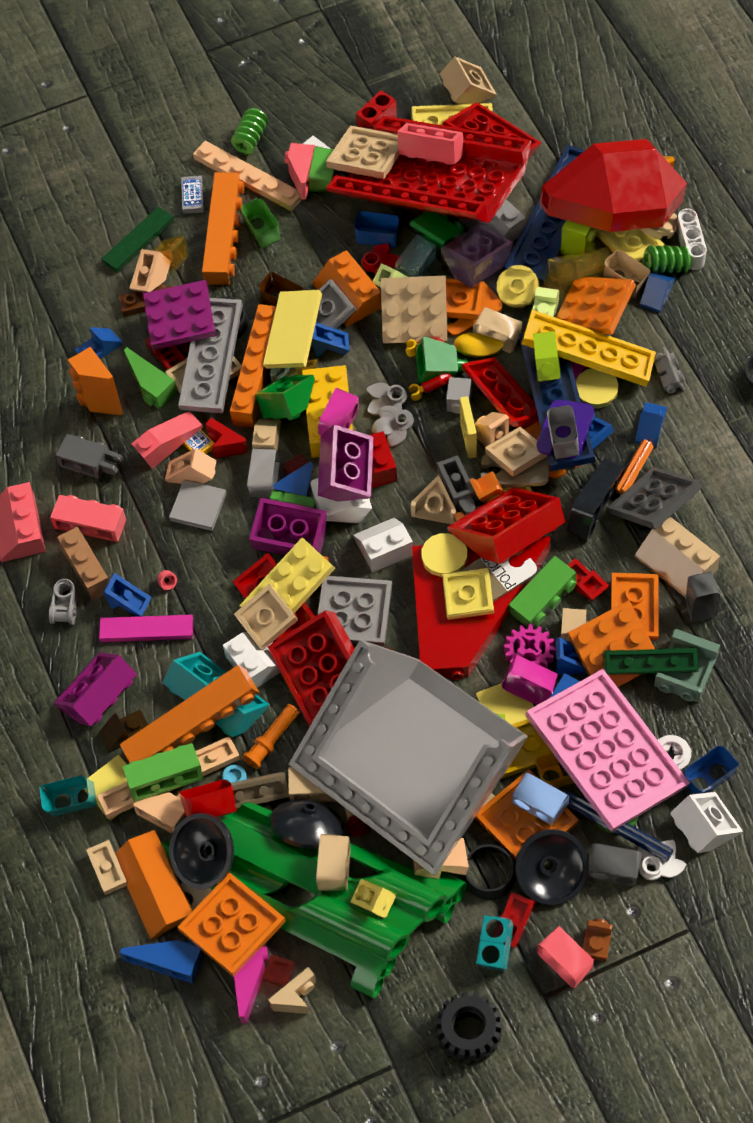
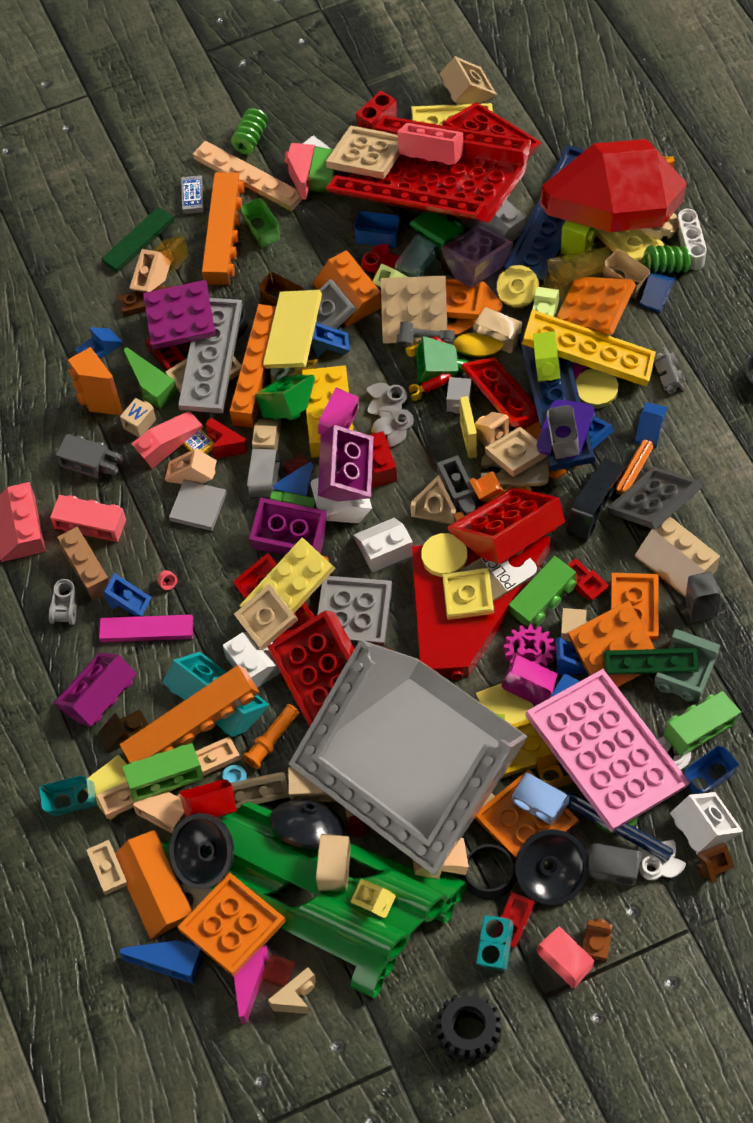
(138, 417): none -> tan brick
(407, 333): none -> dark grey brick
(701, 723): none -> bright green brick
(714, 861): none -> reddish brown bracket

